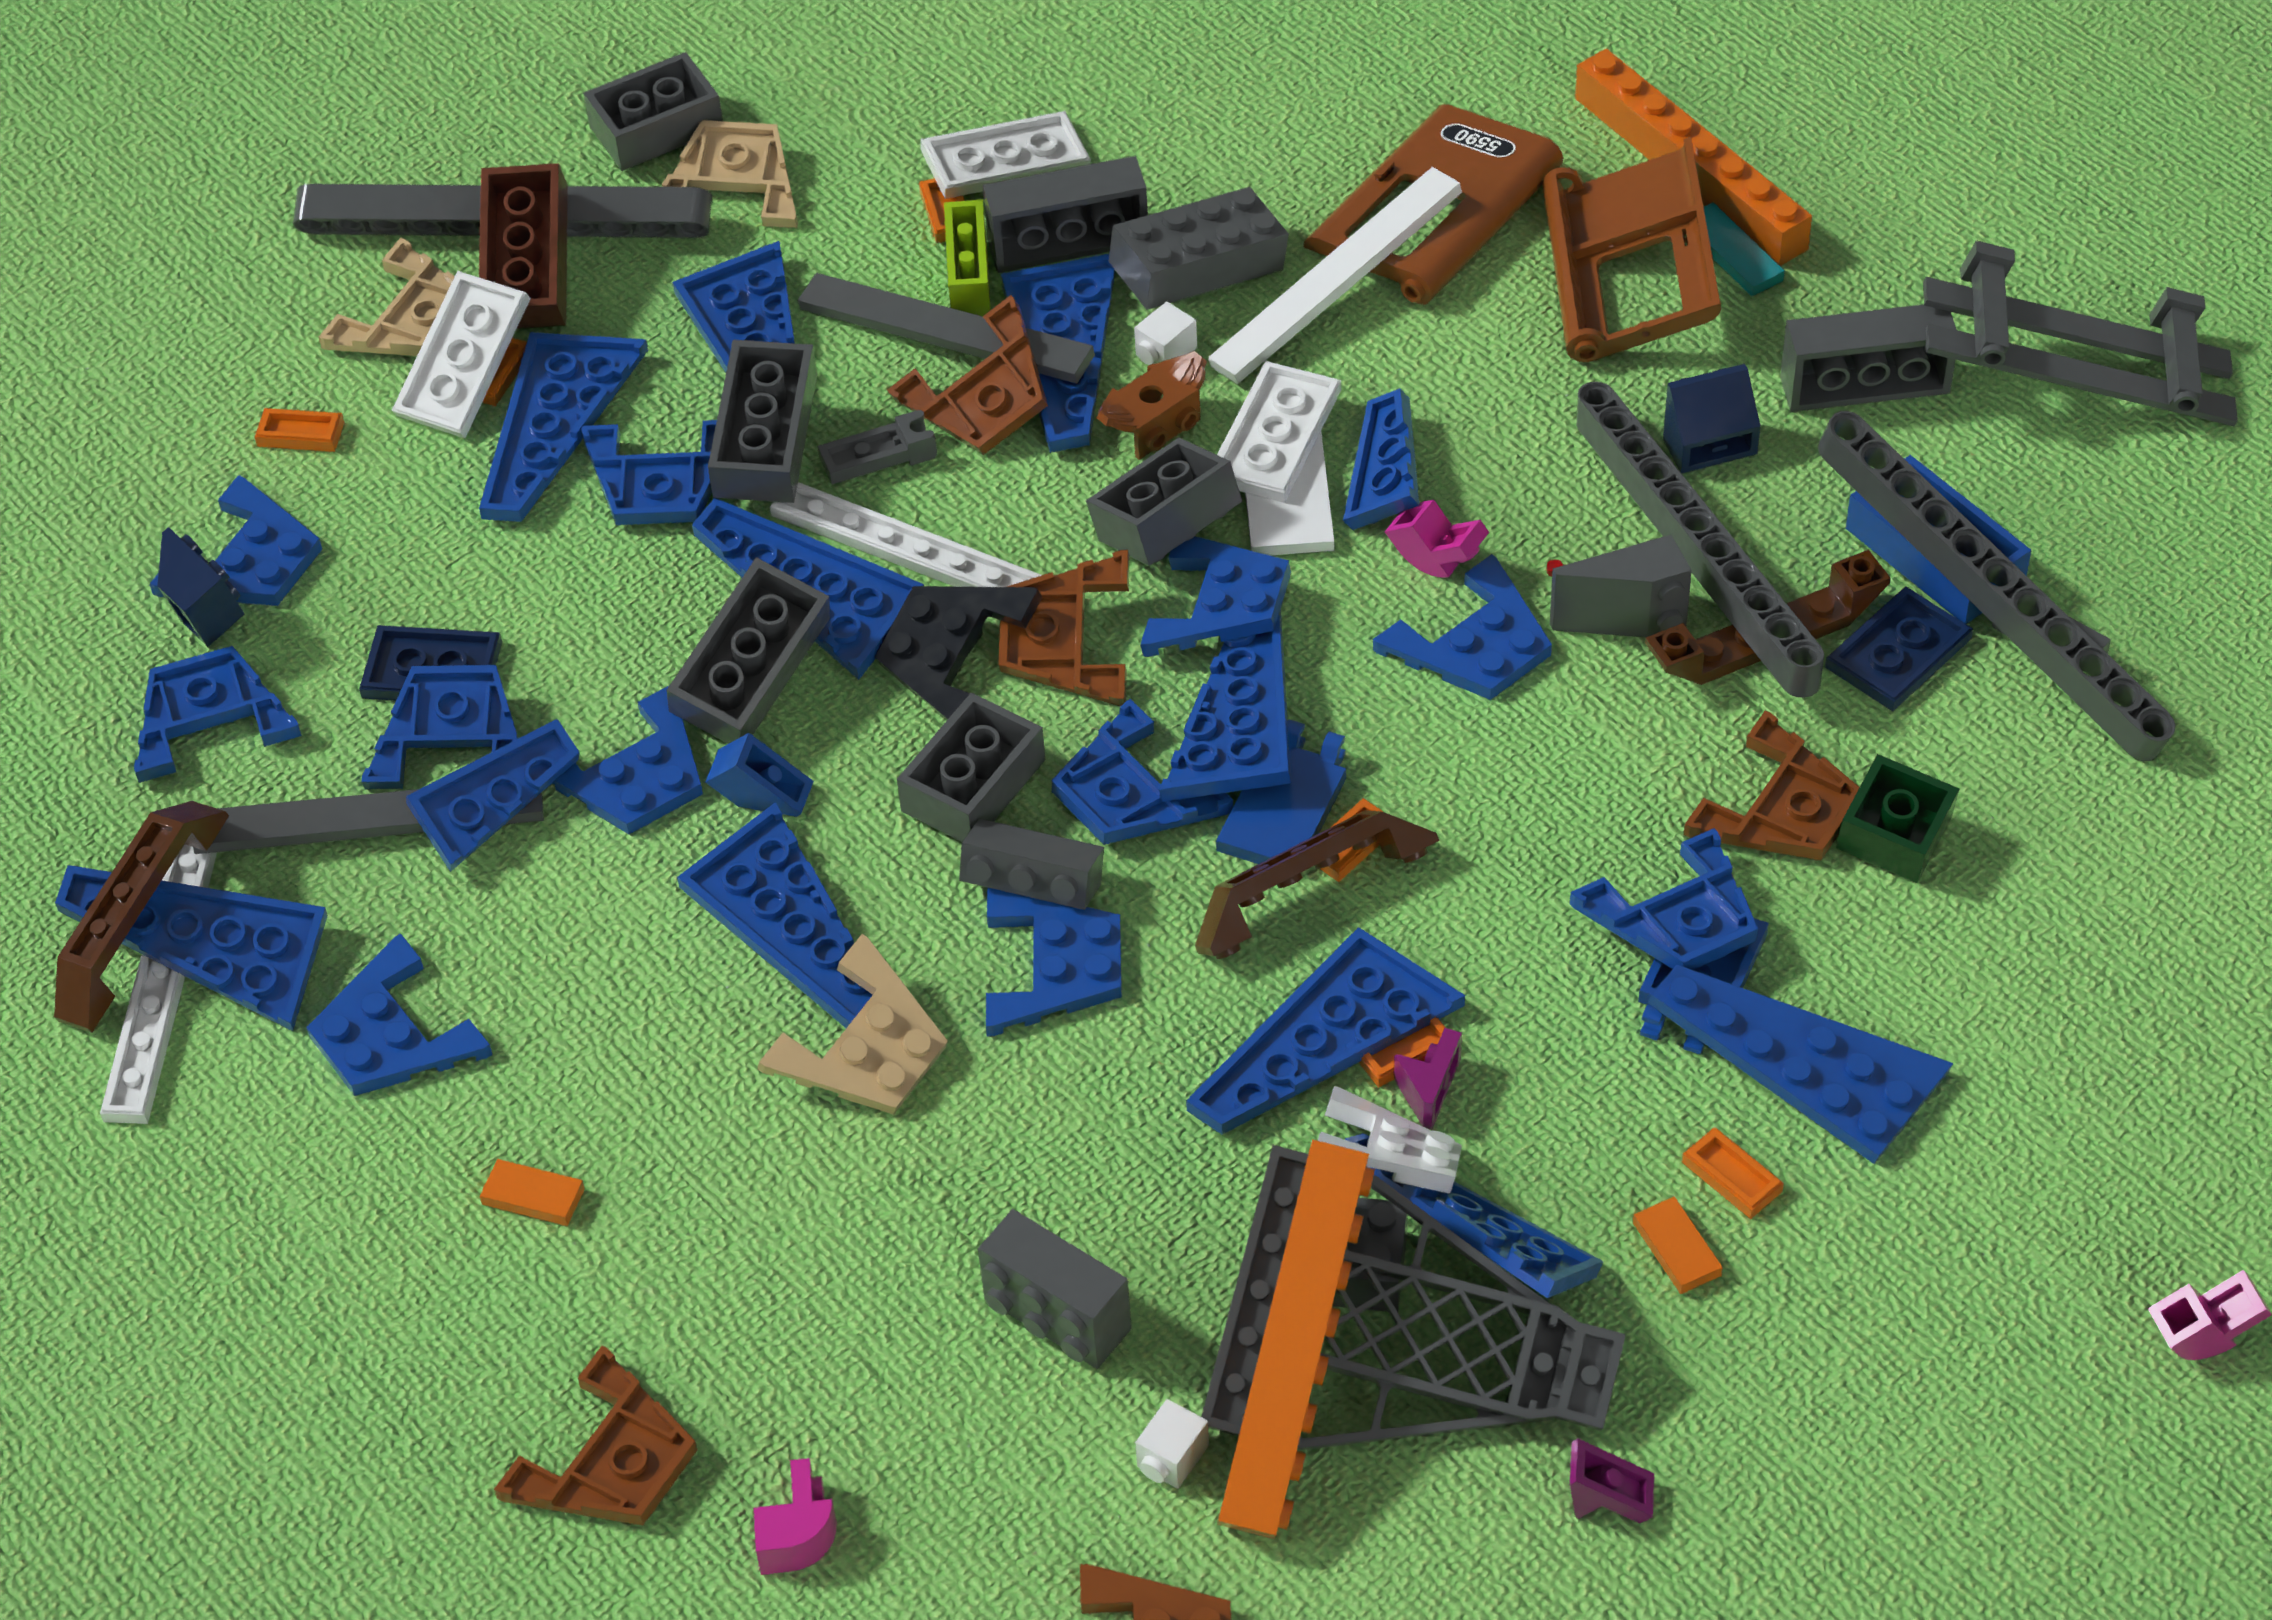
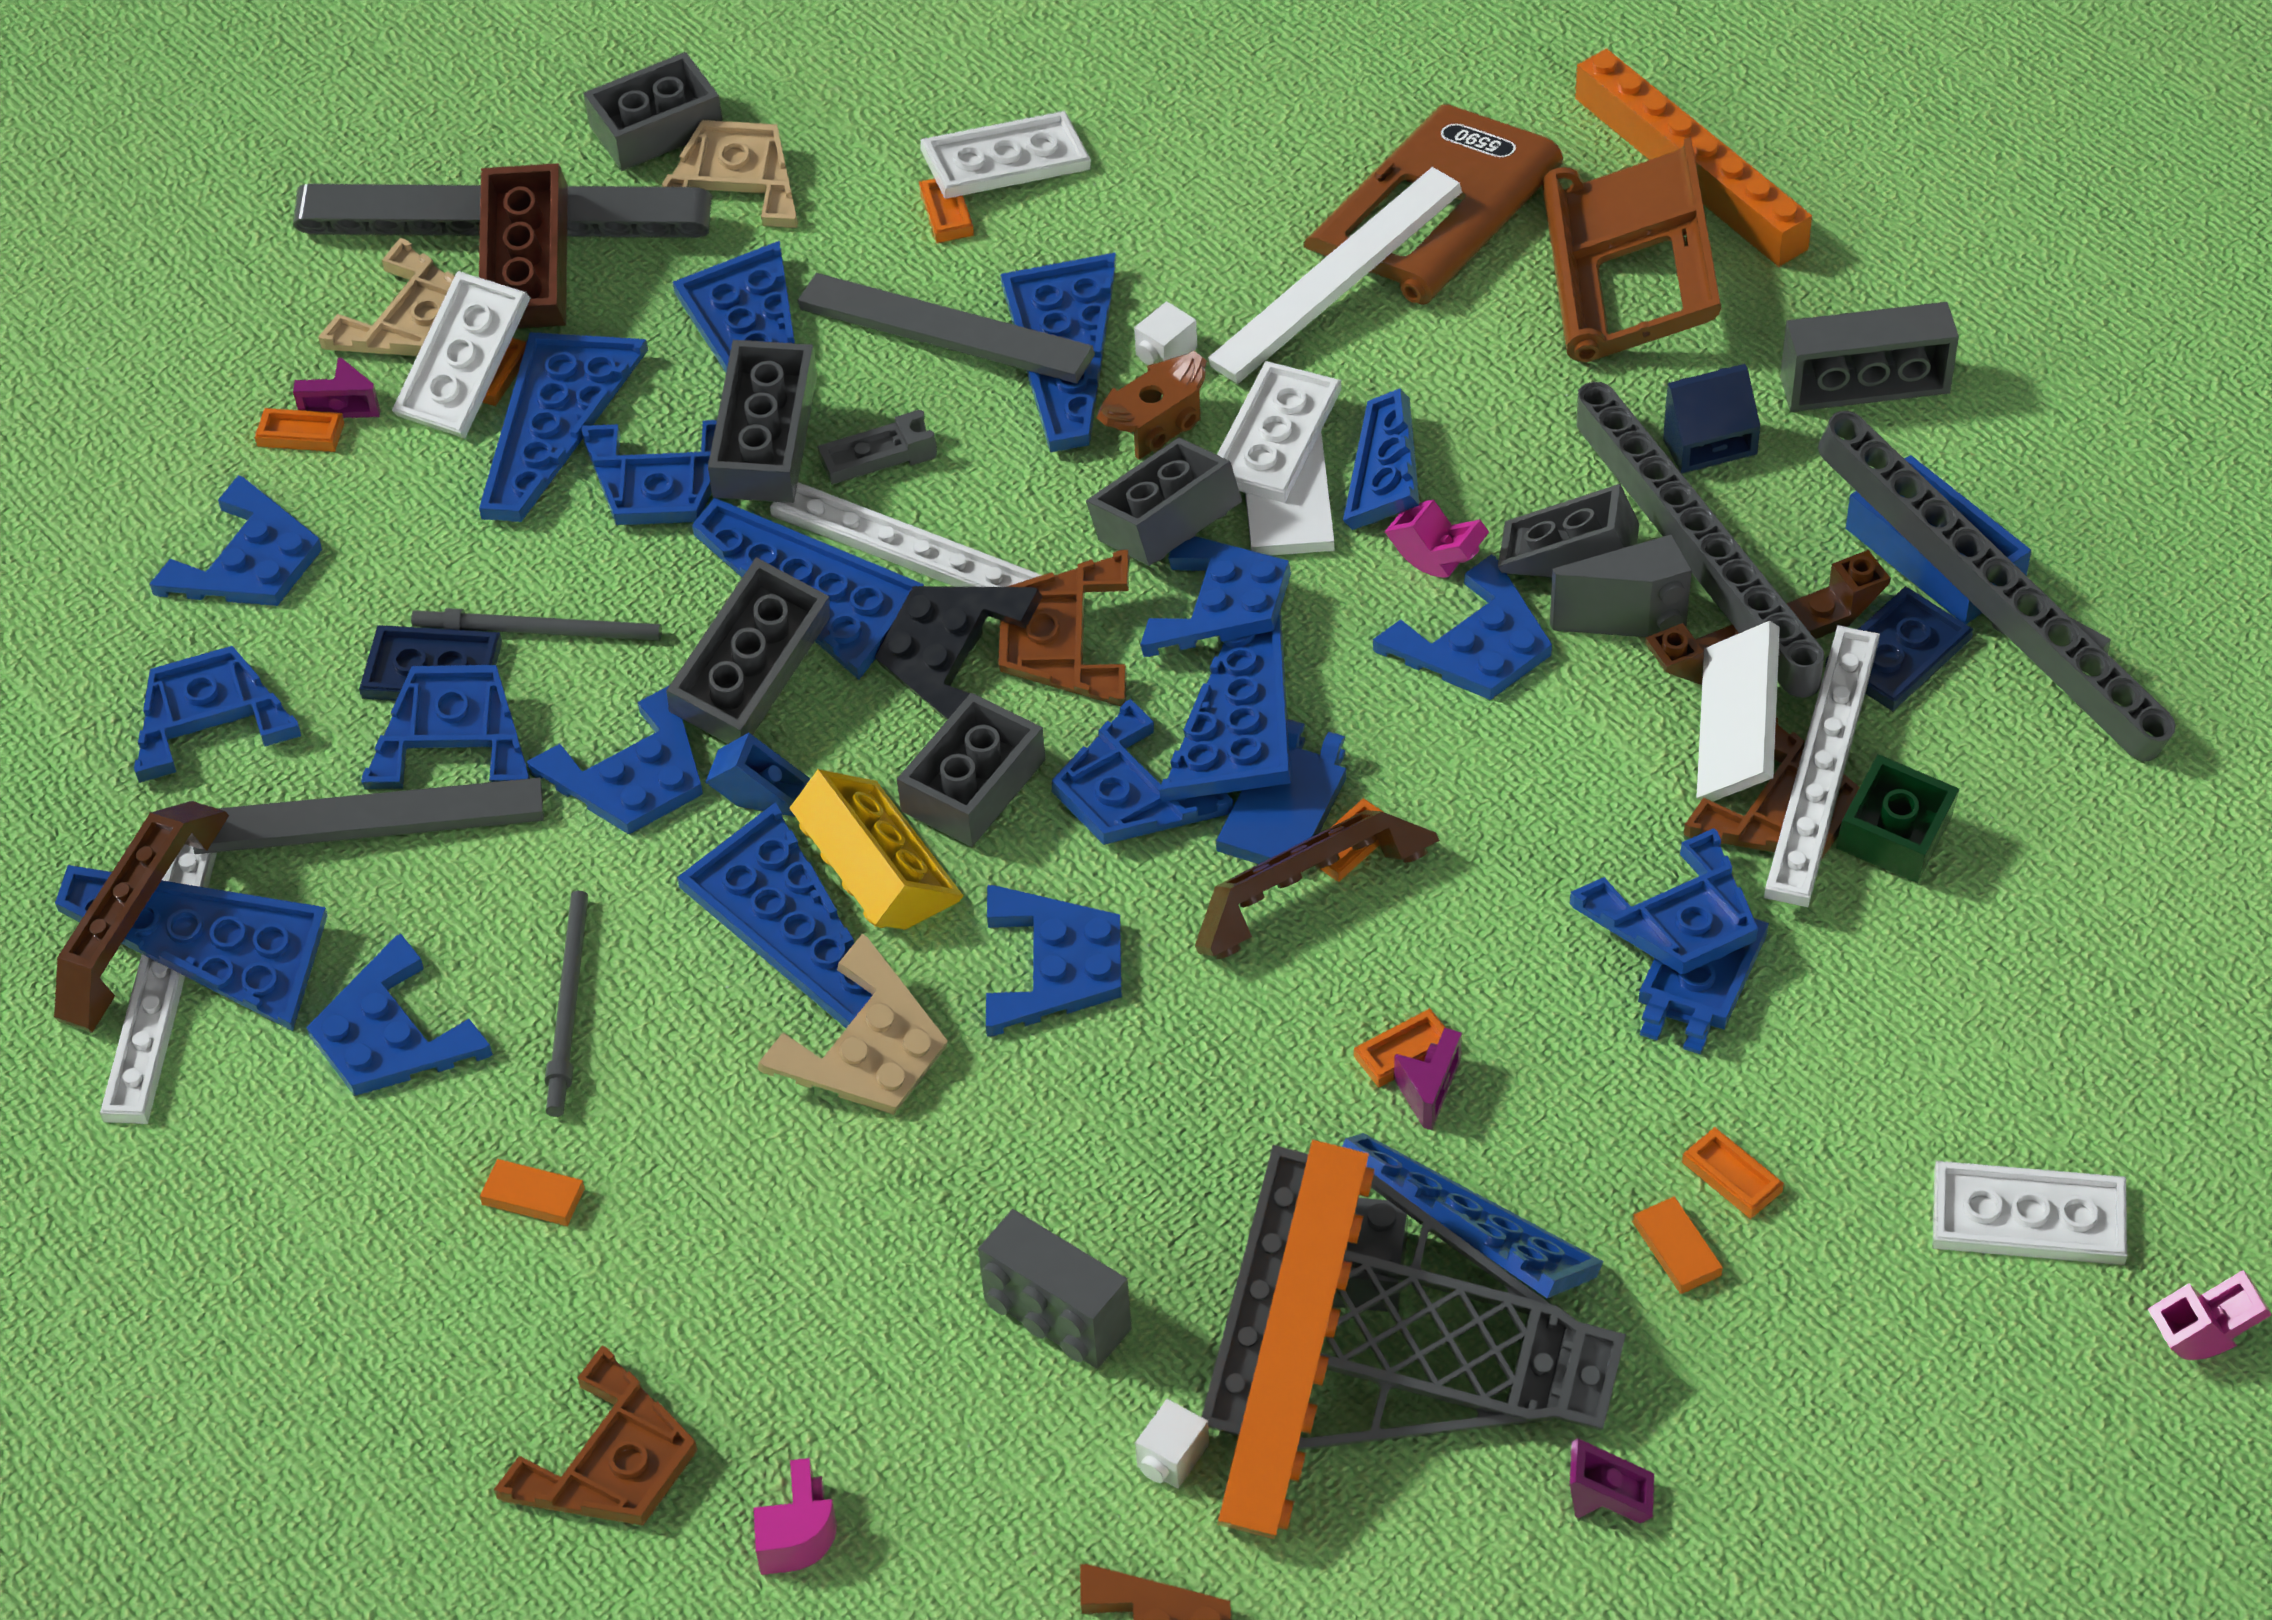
(196, 588): dark blue slope -> none
(346, 394): none -> magenta slope
(459, 620): none -> dark grey bar
(484, 795): blue wing -> none
(560, 1070): none -> dark grey bar
(873, 850): none -> yellow slope
(967, 256): lime brick -> none
(992, 396): dark orange wing -> none
(1031, 864): dark grey brick -> none
(1061, 212): dark grey brick -> none
(1198, 247): dark grey brick -> none
(1344, 1009): blue wing -> none
(1395, 1143): white wing -> none
(1568, 533): none -> dark grey slope
(1738, 712): none -> white tile
(1740, 254): teal tile -> none
(1822, 767): none -> white tile
(1830, 1072): blue wing -> none
(1990, 346): dark grey fence -> none
(2030, 1213): none -> white tile

